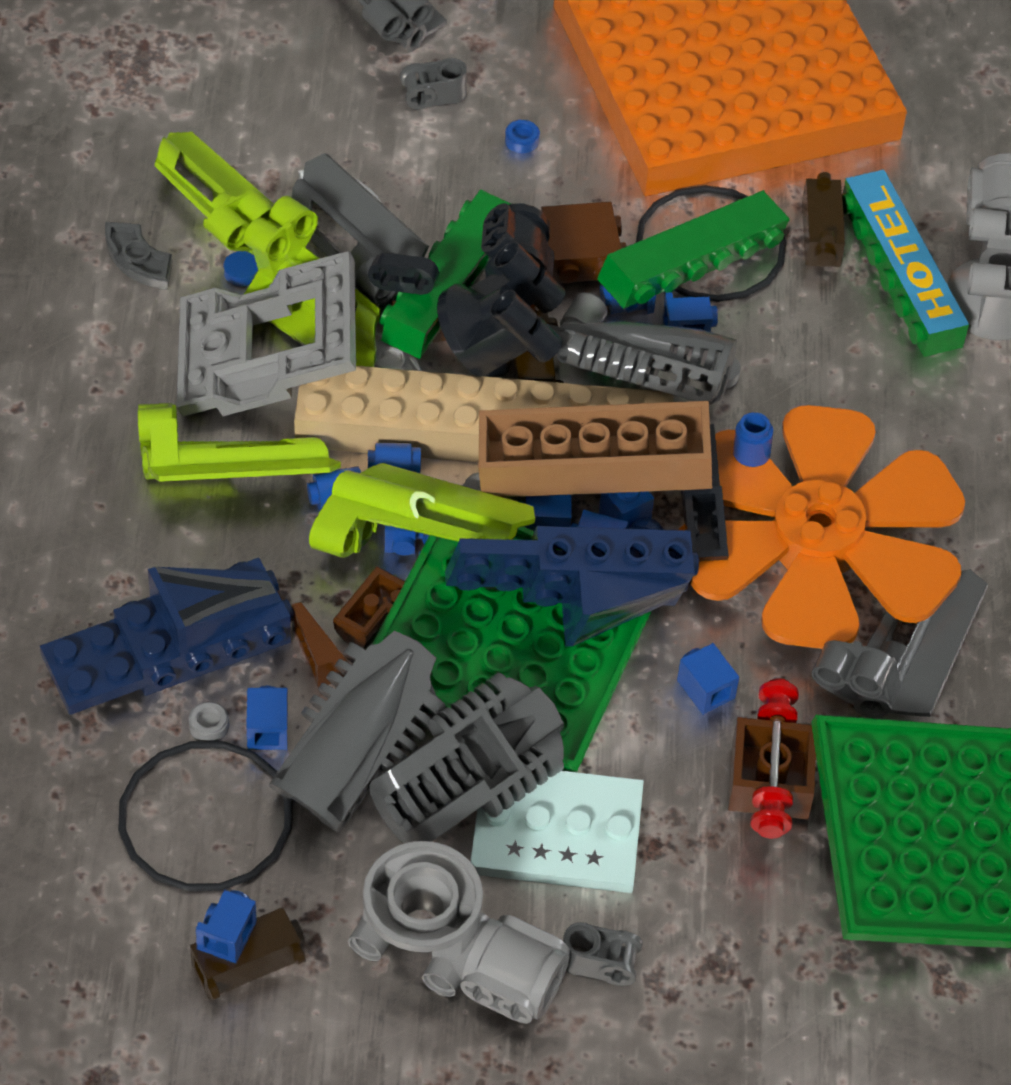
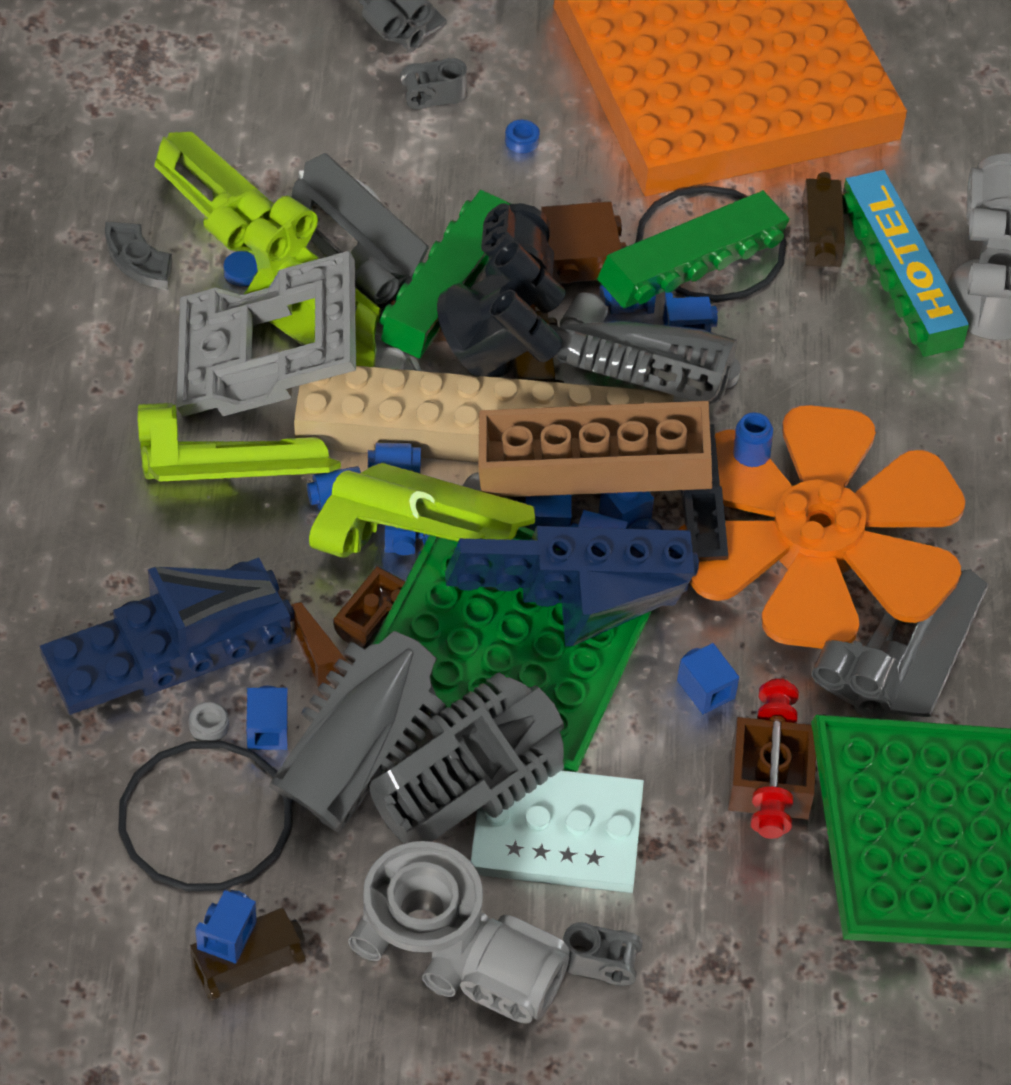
(403, 274): black beam -> none

